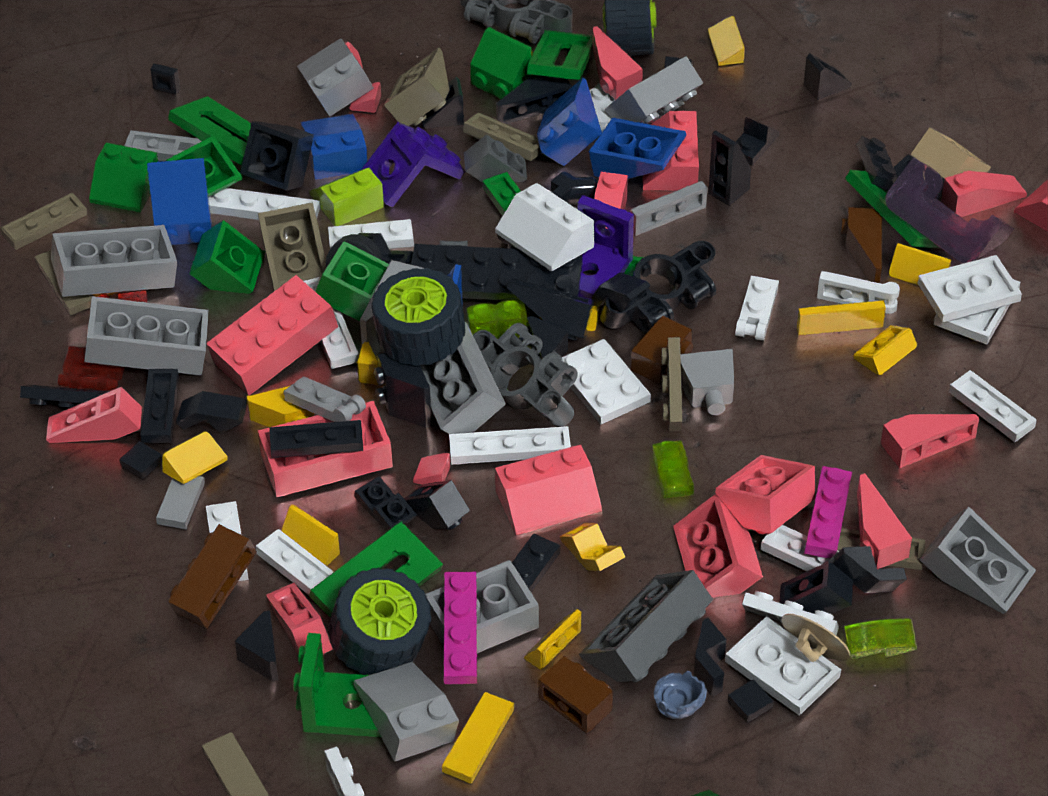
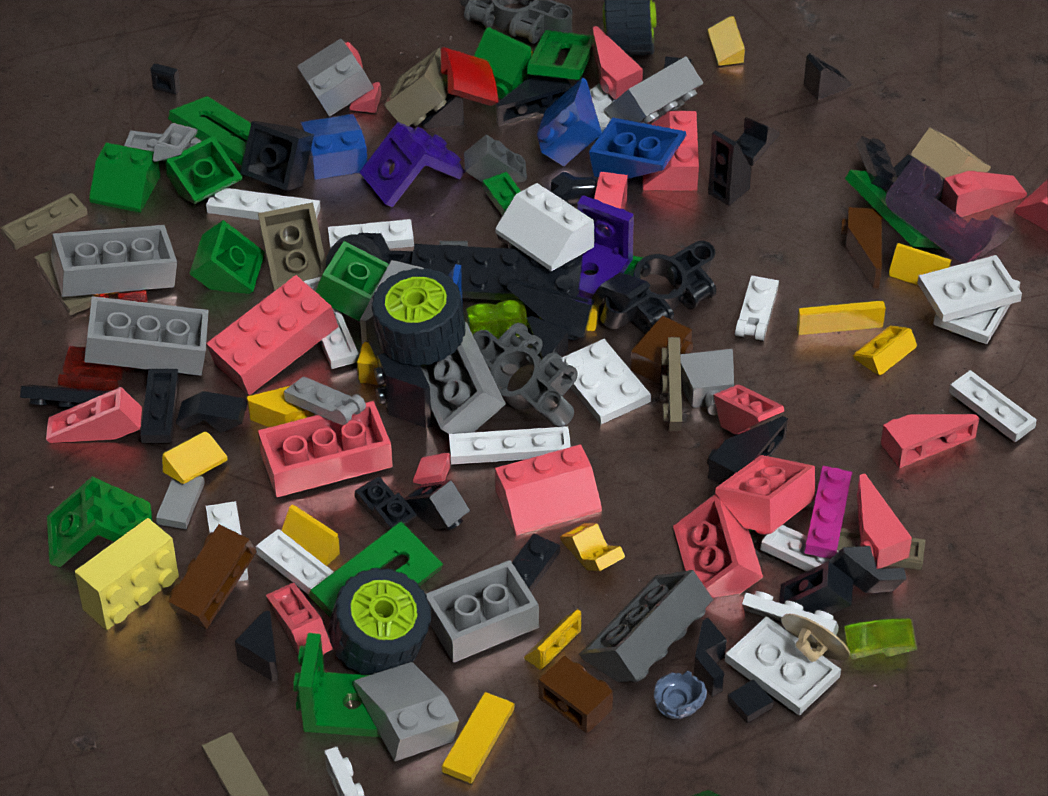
(89, 512): none -> green bracket
(127, 574): none -> light yellow brick
(141, 460): black tile -> none
(173, 141): none -> light grey slope
(180, 199): blue slope -> none
(316, 439): black plate -> none
(350, 196): lime slope -> none
(460, 628): dark pink plate -> none
(469, 77): none -> red slope
(512, 138): dark tan plate -> none
(669, 207): light grey plate -> none
(672, 469): clear neon green slope -> none
(743, 408): none -> coral slope
(744, 448): none -> black slope
(853, 290): white plate -> none
(978, 561): light grey slope -> none

